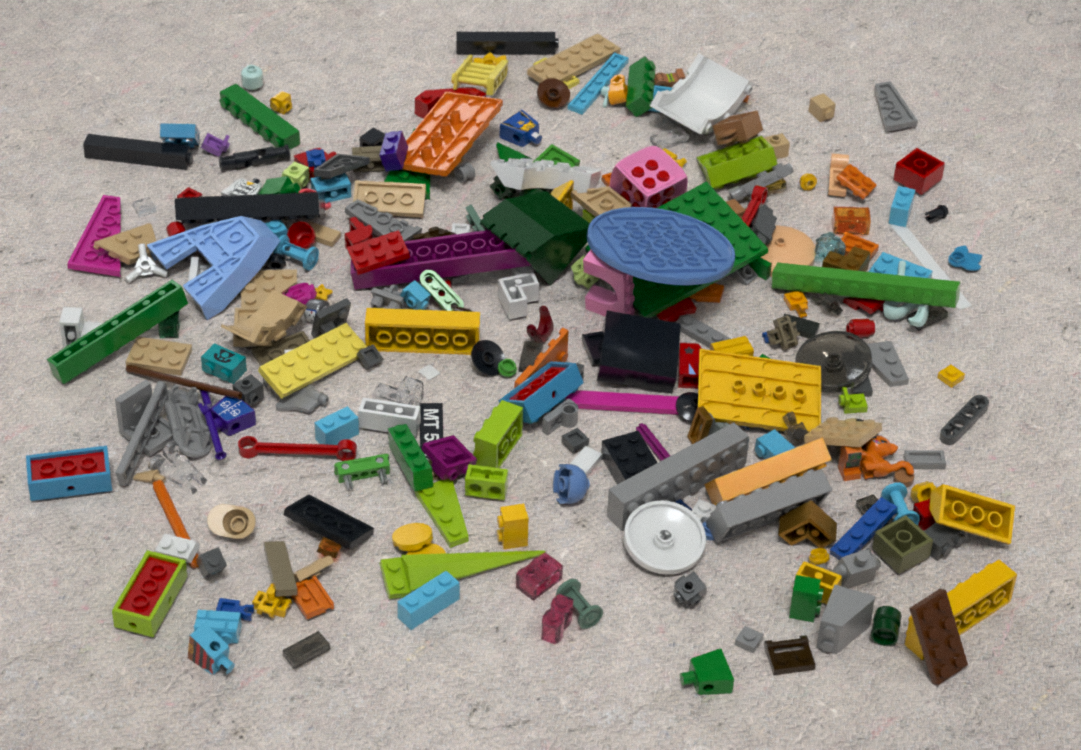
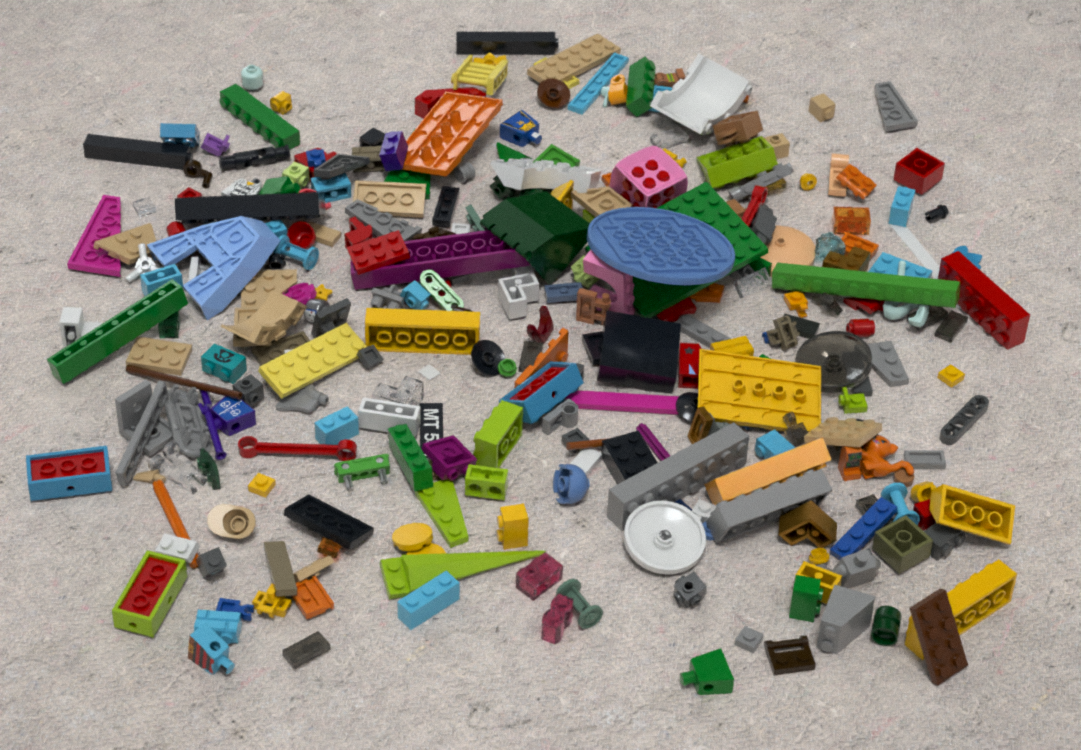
(154, 279): none -> medium azure brick
(193, 169): none -> dark brown plate
(209, 468): none -> clear green slope
(261, 485): none -> yellow plate
(446, 206): none -> black plate
(562, 292): none -> sand blue plate
(584, 444): none -> dark orange bar
(587, 306): none -> nougat plate
(752, 282): none -> clear plate
(951, 326): none -> clear smoke tile
(986, 301): none -> red brick

